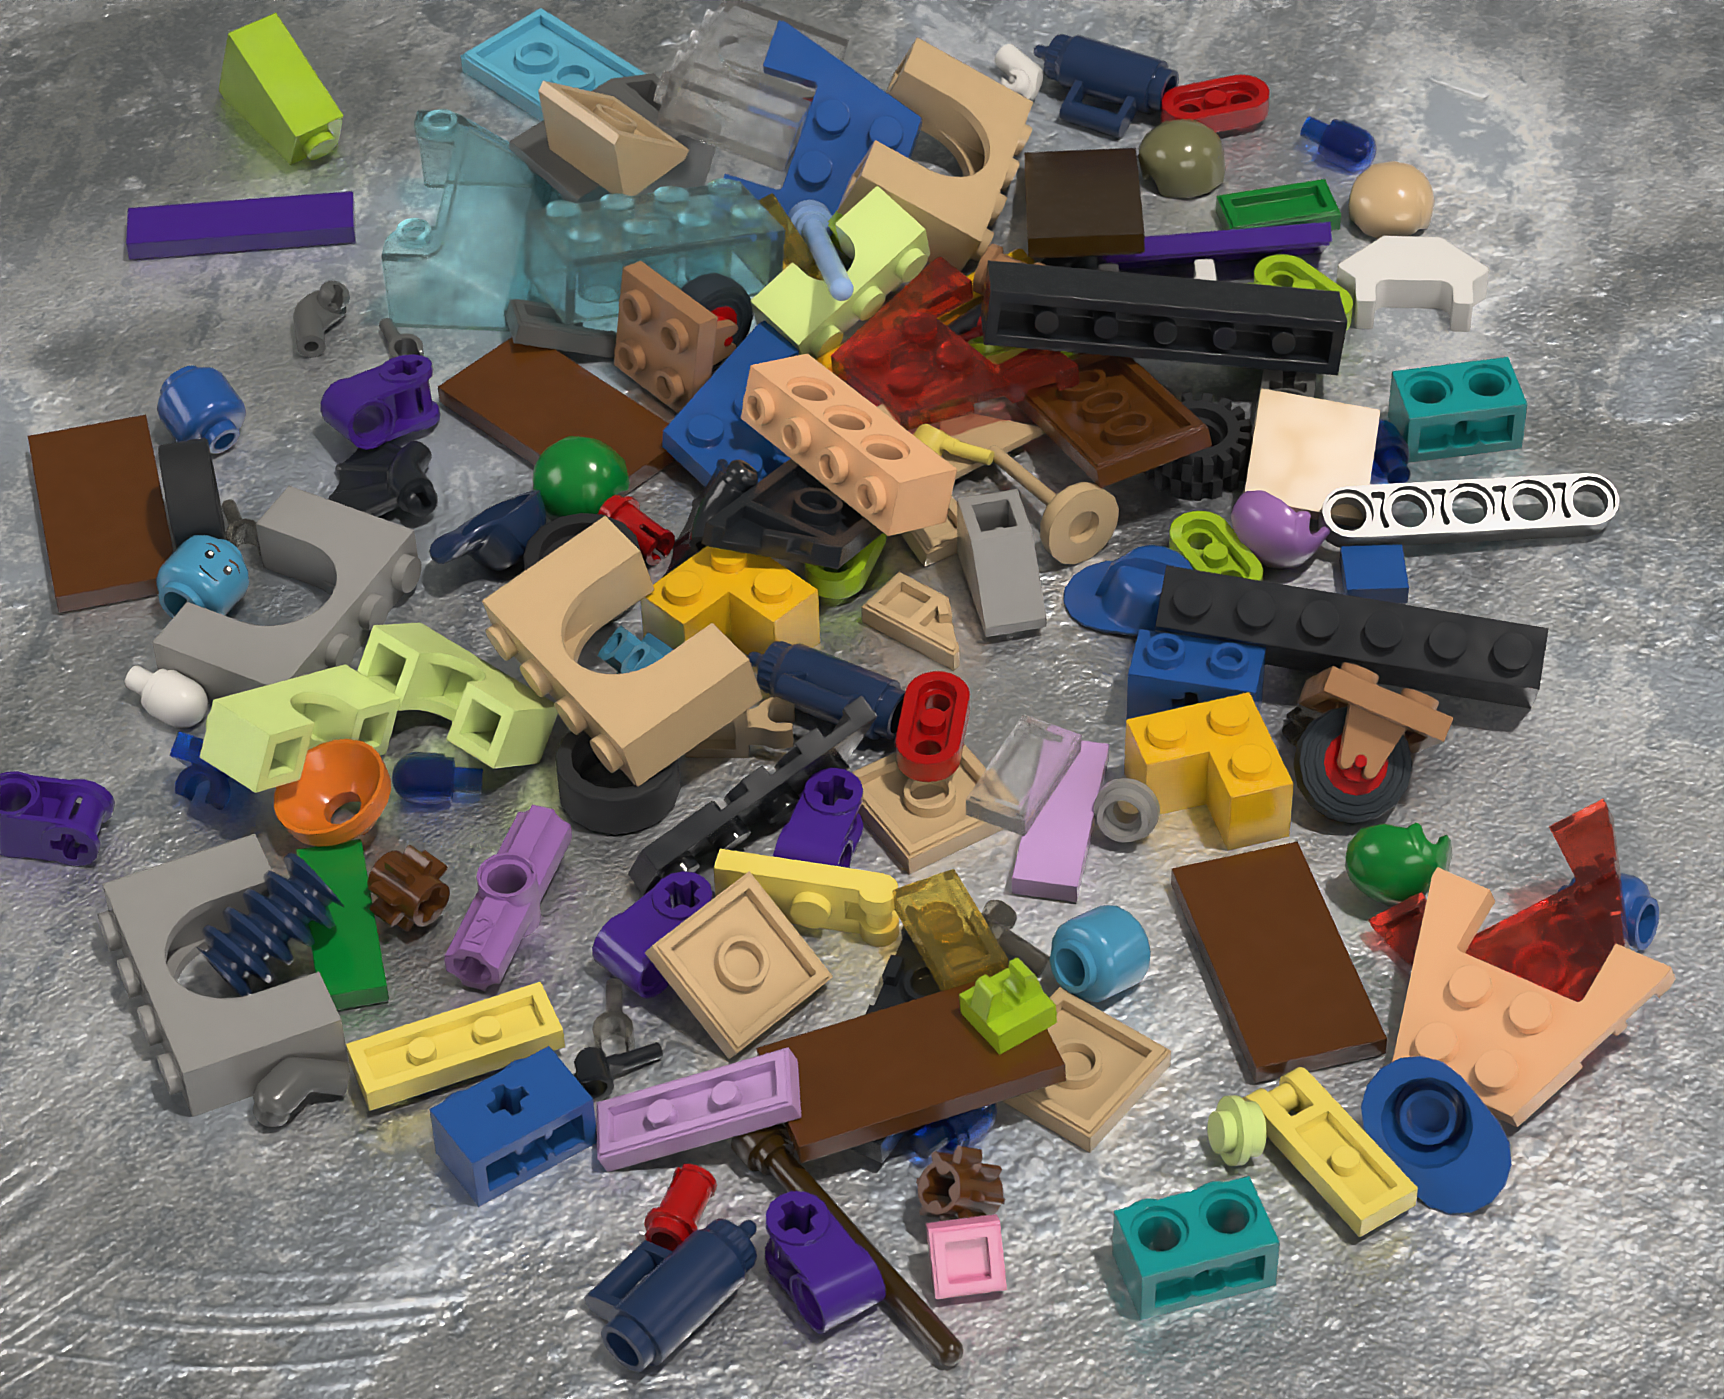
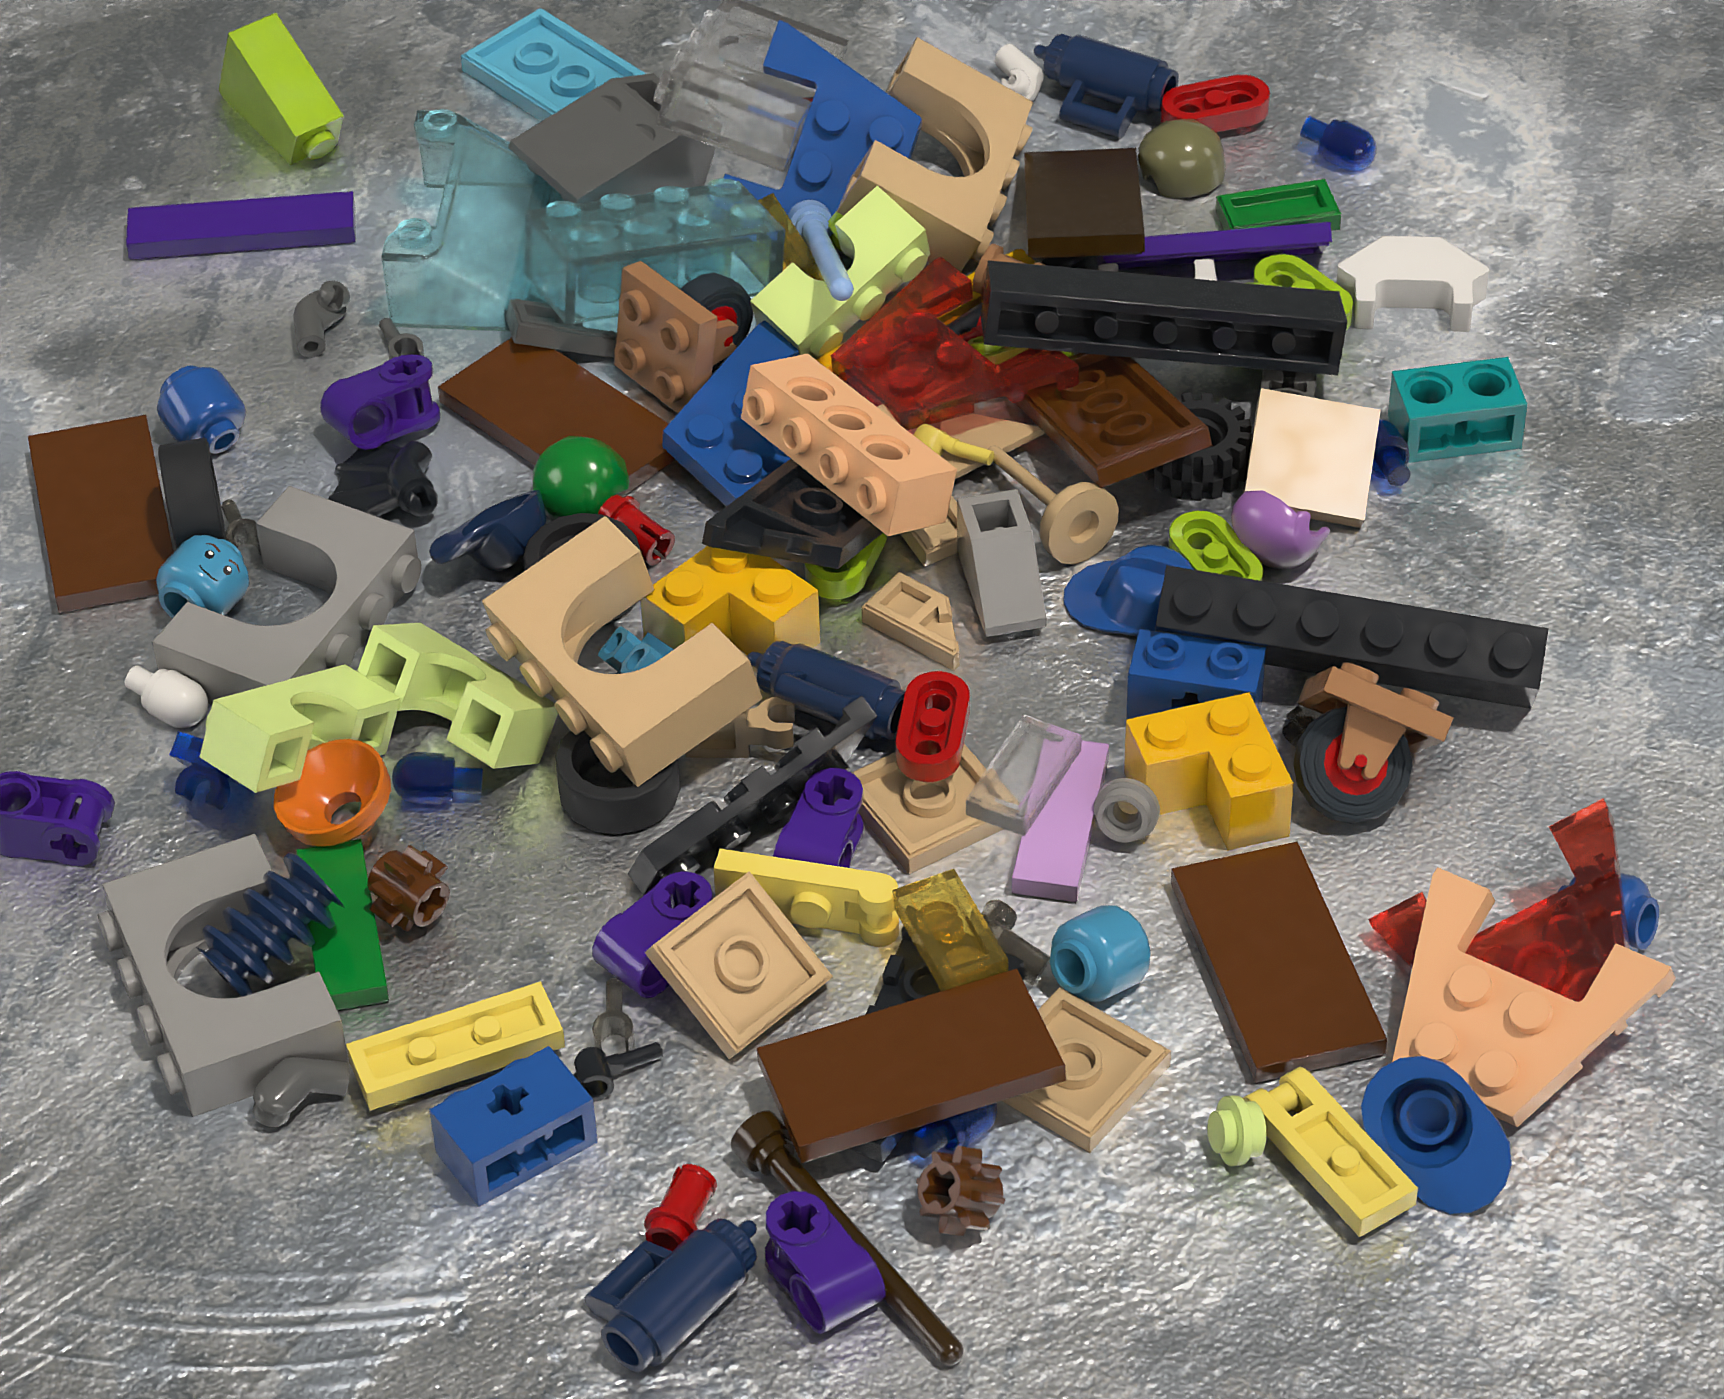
(508, 897): medium lavender piece -> none
(606, 139): tan slope -> none
(698, 1110): lavender tile -> none
(724, 487): black arm -> none
(966, 1256): bright pink tile -> none
(1008, 1006): lime tile -> none
(1178, 1250): teal brick -> none
(1374, 572): blue tile -> none
(1391, 200): tan hair -> none
(1395, 862): green hair -> none
(1492, 494): beam -> none

